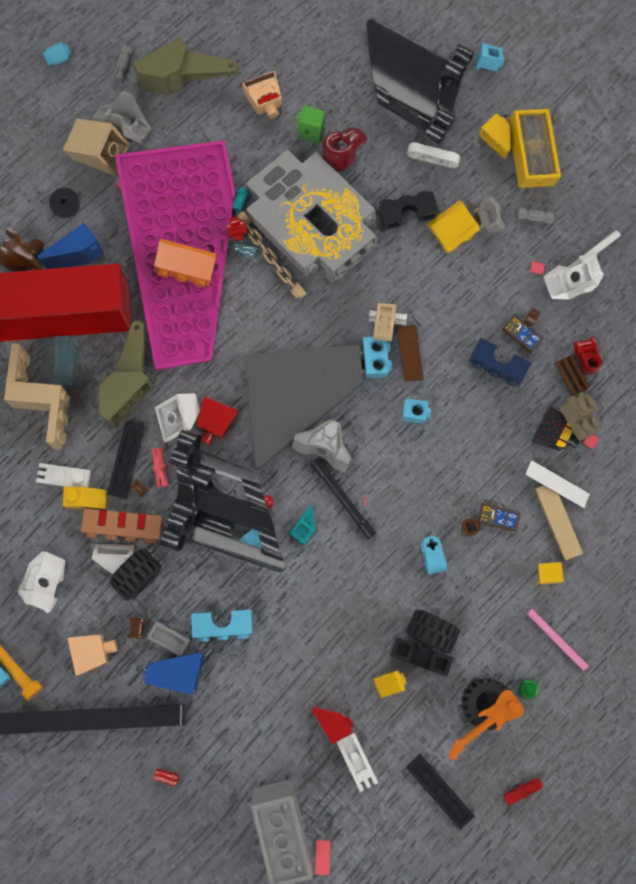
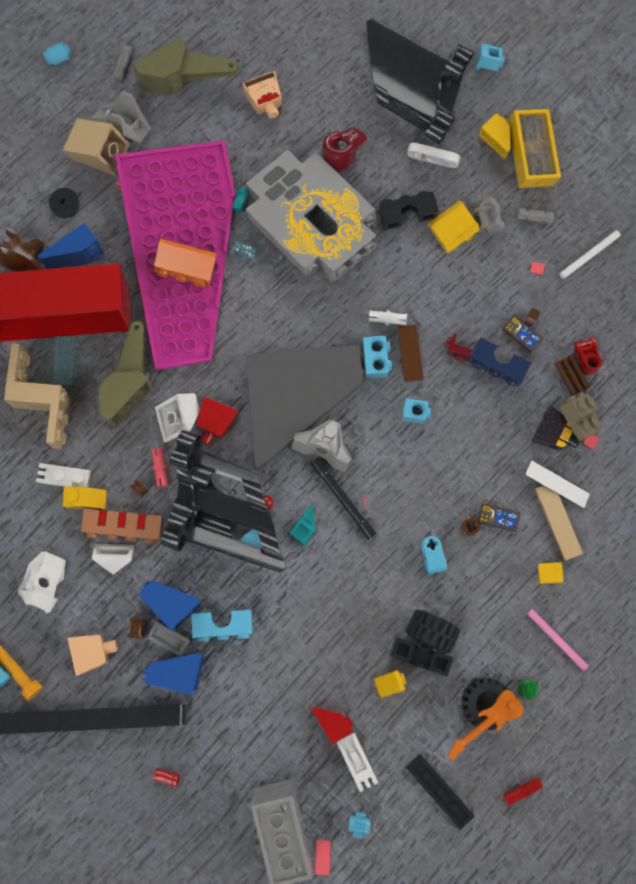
(125, 460): black tile -> none
(135, 574): black tyre -> none
(169, 604): none -> blue slope
(236, 228): red gear -> none
(296, 289): tan piece -> none
(310, 124): bright green brick -> none
(359, 824): none -> medium azure gear
(384, 322): tan plate -> none
(458, 352): none -> dark red bracket
(562, 287): white piece -> none

